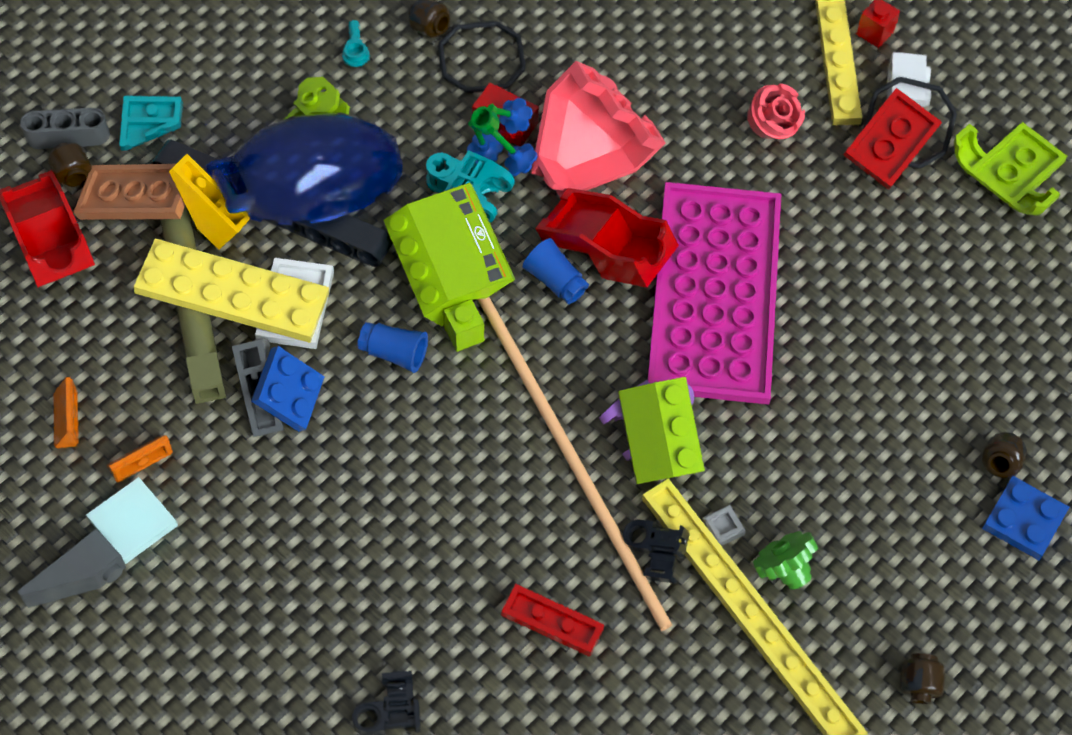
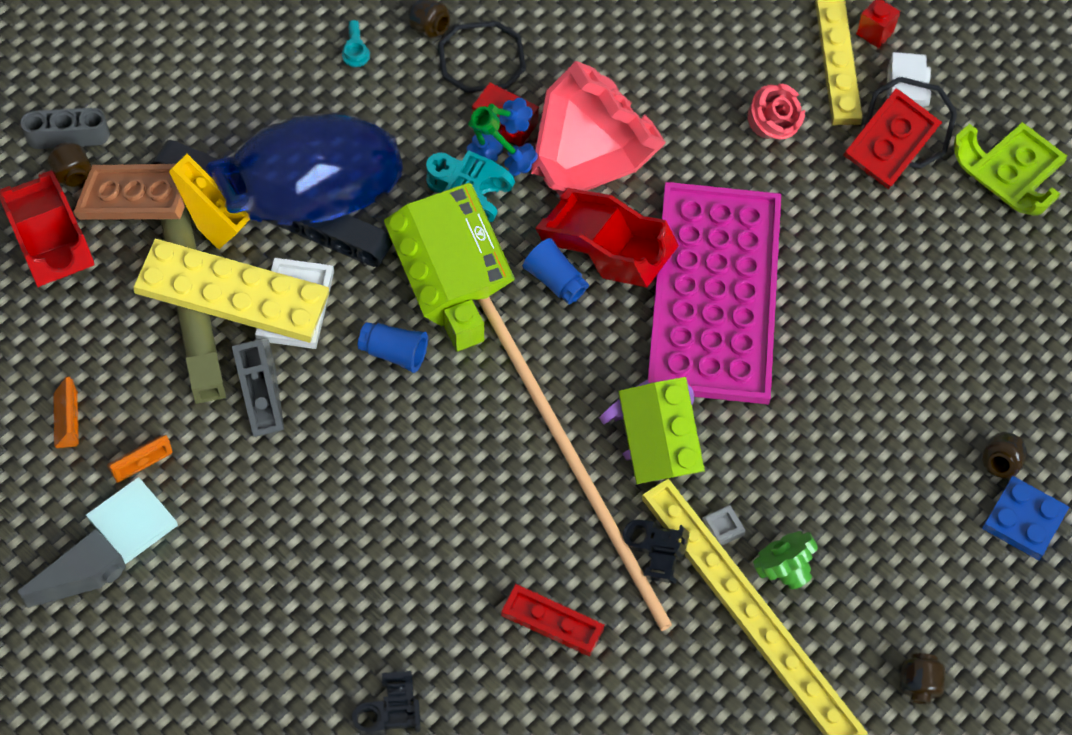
(148, 119): teal wing -> none
(288, 389): blue plate -> none
(312, 101): lime hinge -> none

